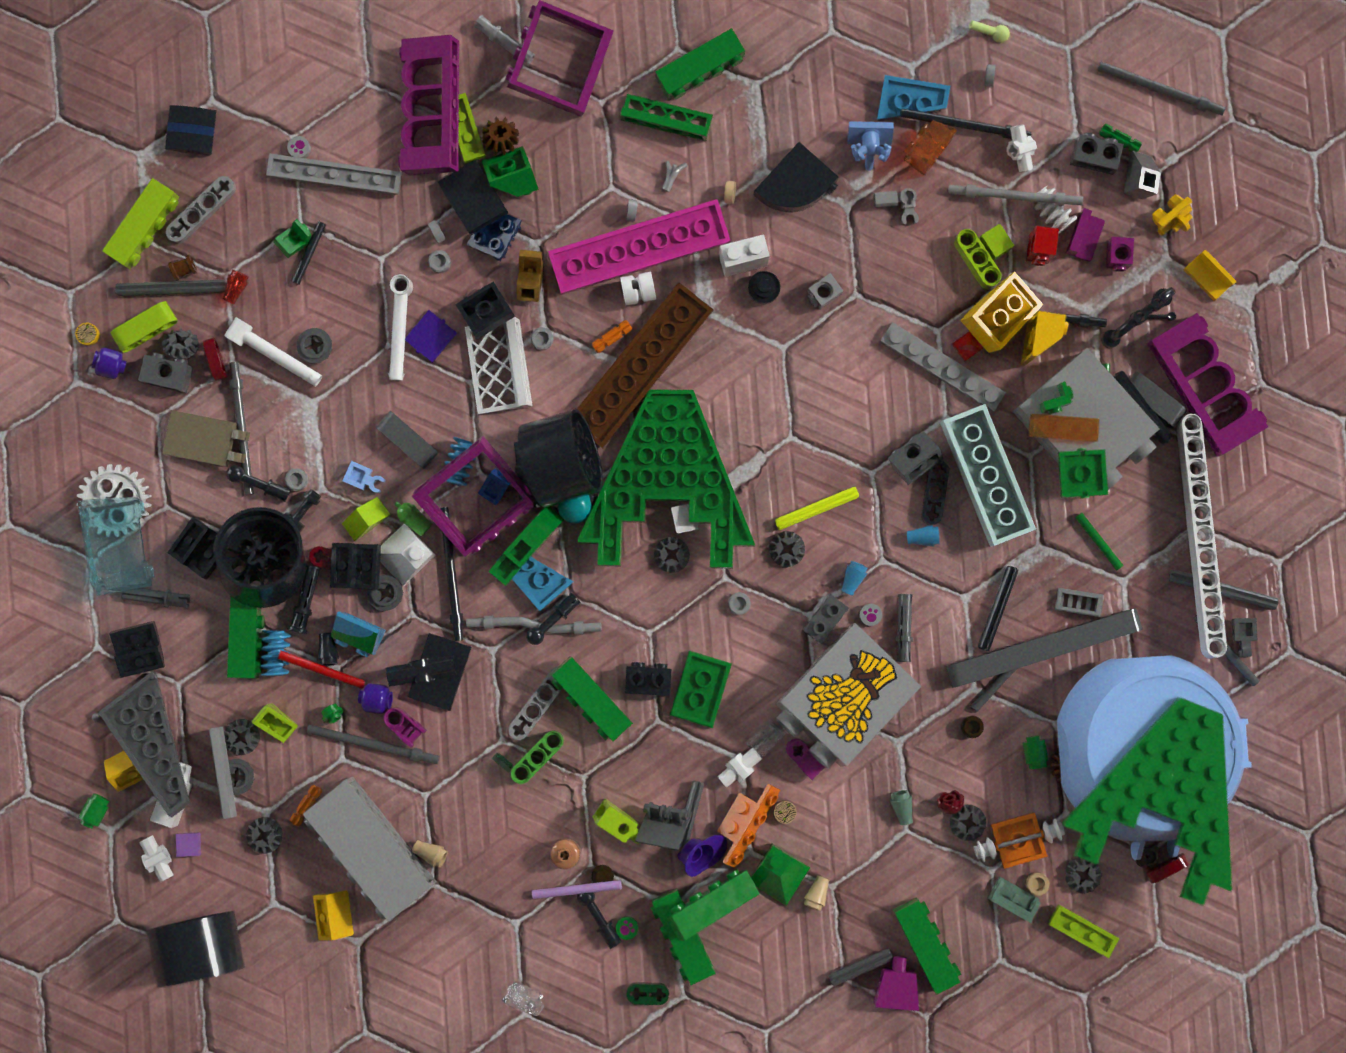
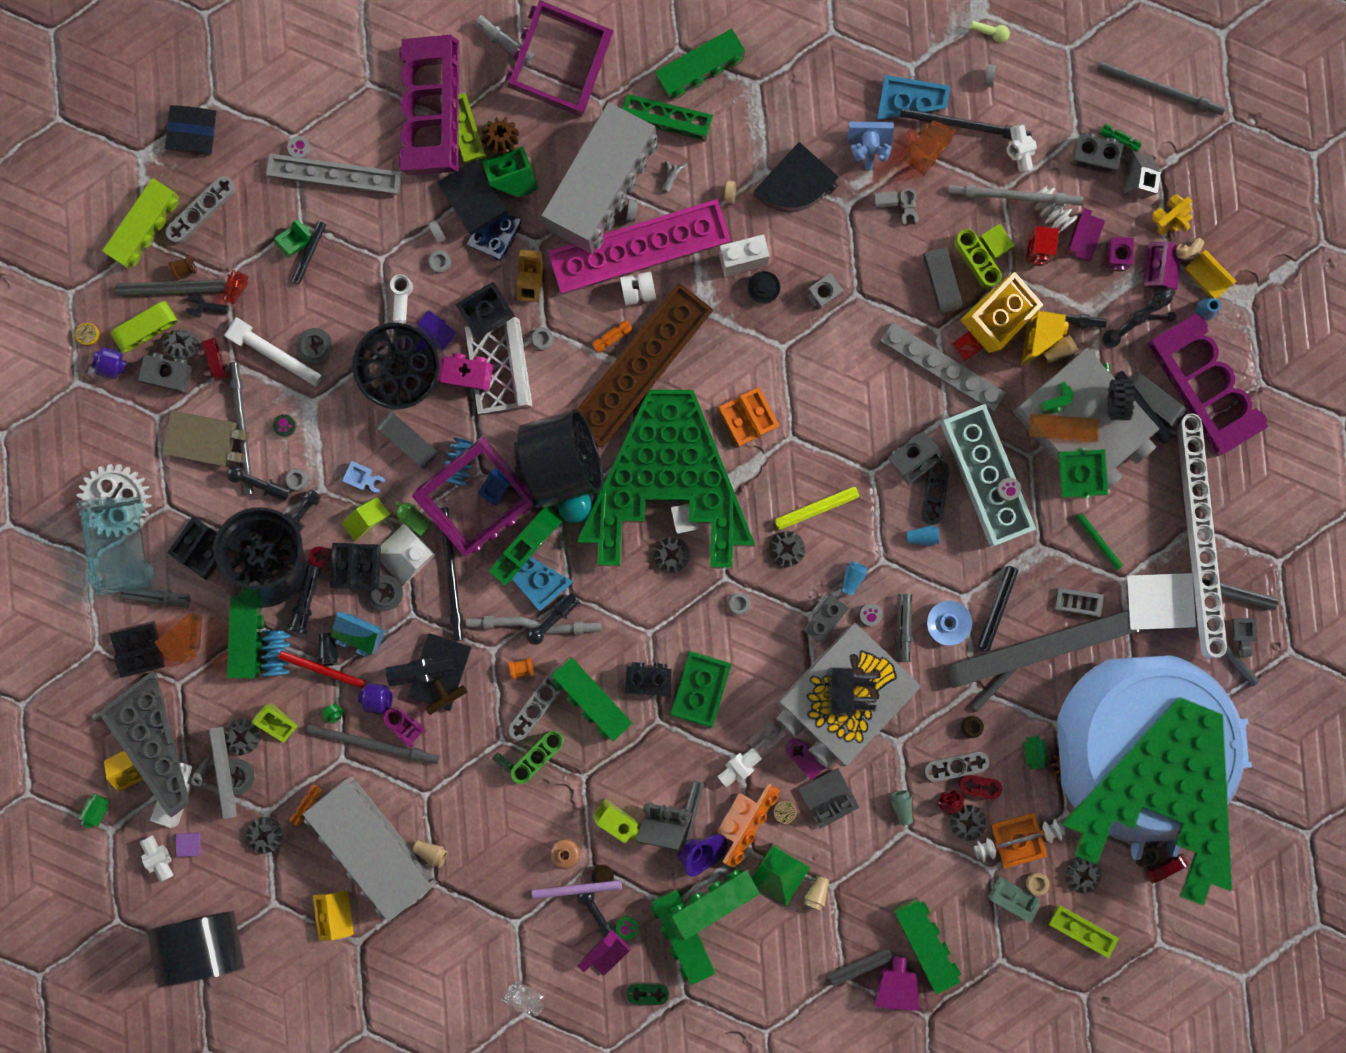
(182, 640): none -> clear orange slope
(202, 770): none -> light grey arm
(204, 306): none -> black bar
(284, 425): none -> clear green tile
(414, 333): none -> black wheel
(445, 698): none -> dark brown piece
(478, 377): none -> dark pink brick
(521, 668): none -> orange bush
(600, 178): none -> light grey brick
(605, 954): none -> magenta panel
(748, 417): none -> orange slope
(828, 798): none -> dark grey hinge
(840, 691): none -> black brick
(942, 280): none -> dark grey beam
(960, 620): none -> light blue dish
(971, 757): none -> light grey beam
(979, 792): none -> dark red beam
(1009, 489): none -> light grey tile
(1060, 350): none -> tan cone
(1120, 399): none -> black tyre
(1161, 601): none -> white sticker
(1162, 265): none -> magenta panel
(1191, 252): none -> tan arm
(1204, 310): none -> dark azure cone

